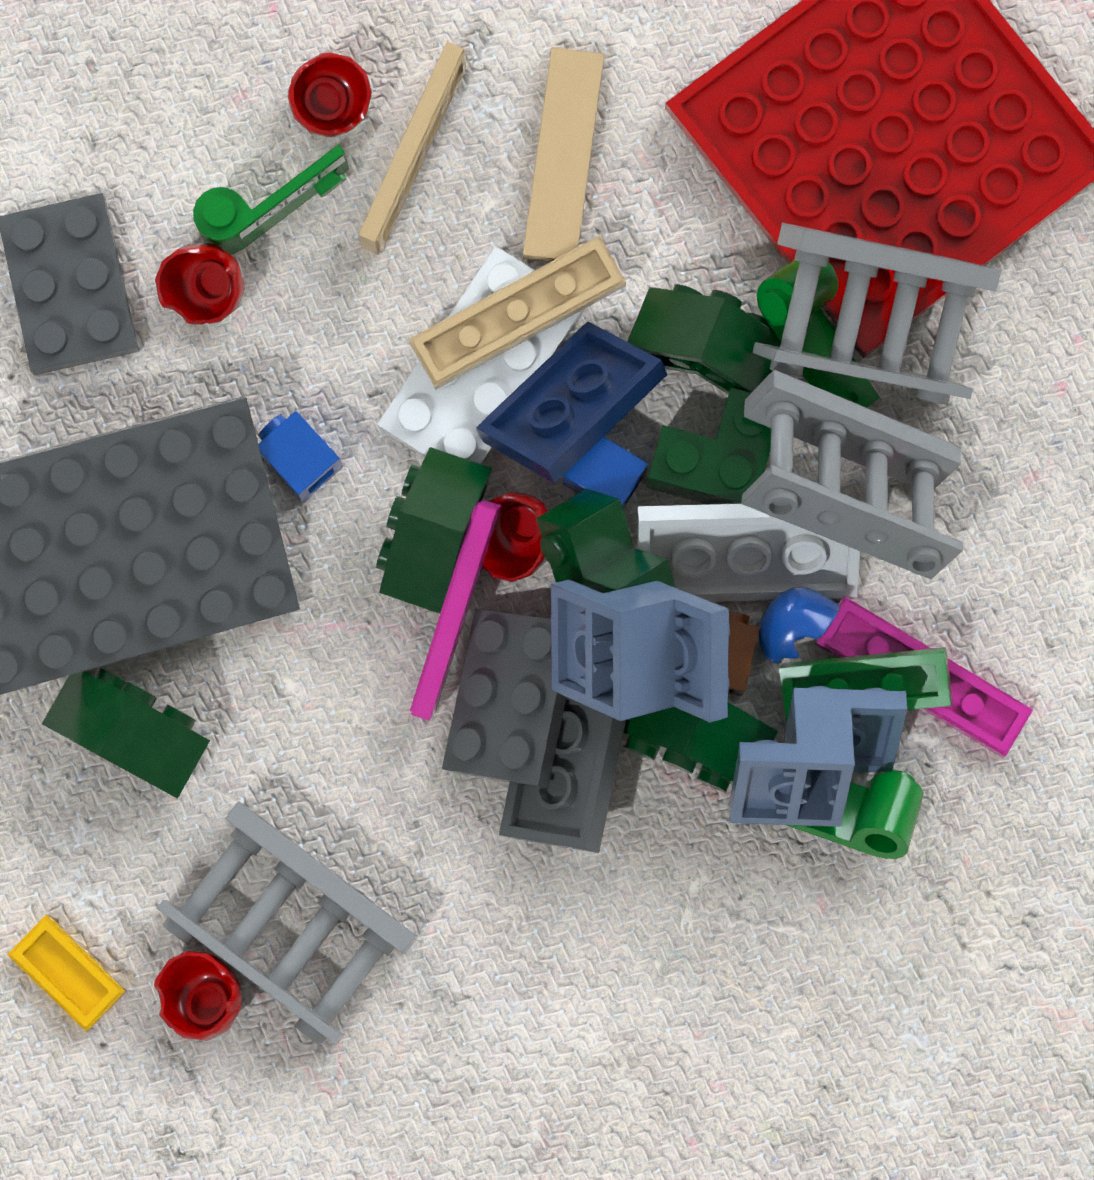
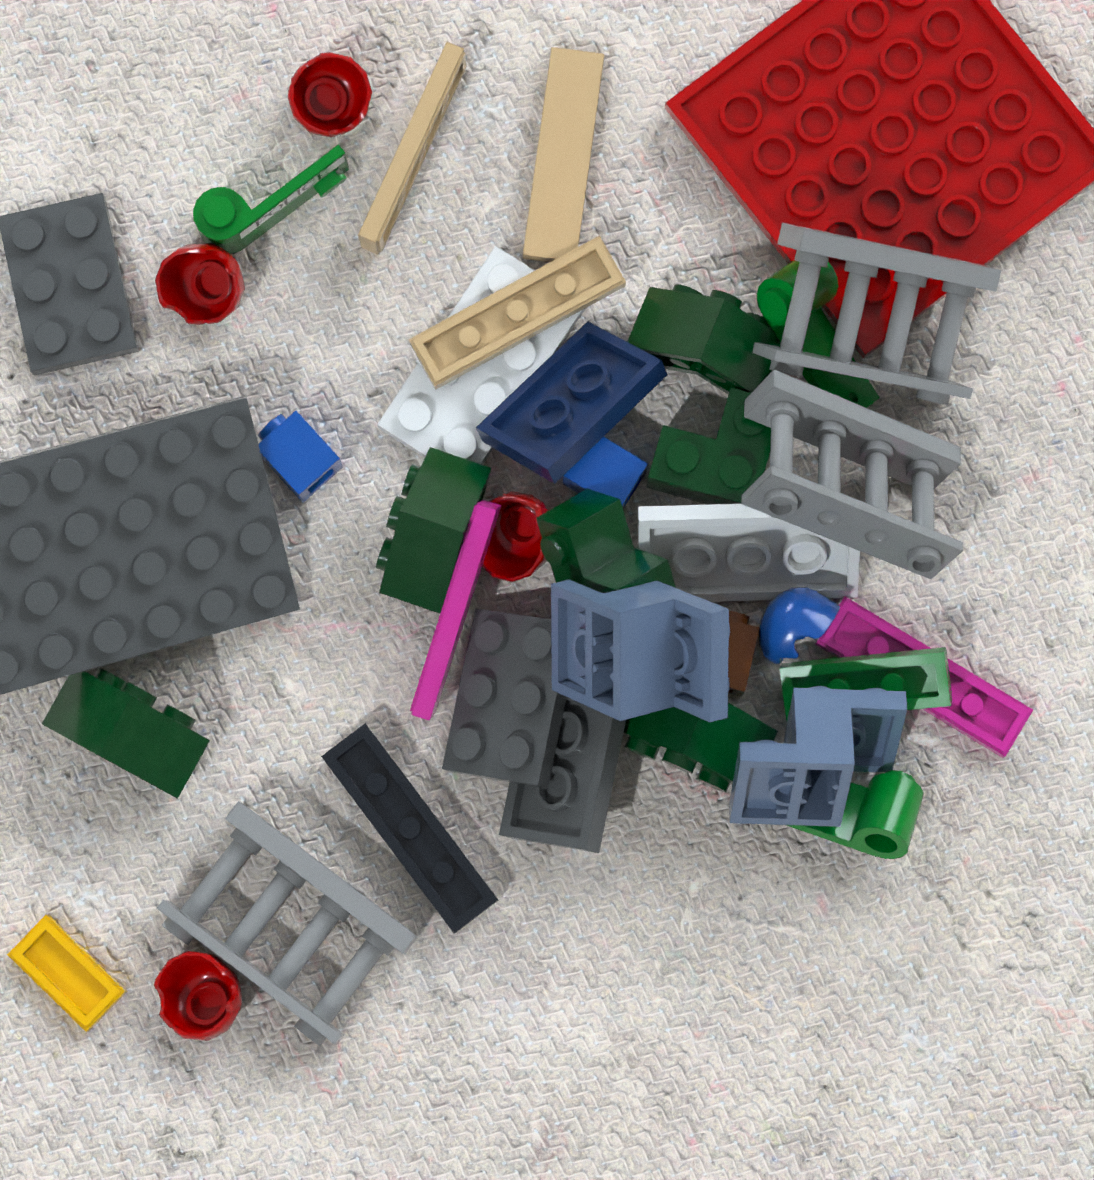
(410, 828): none -> black plate

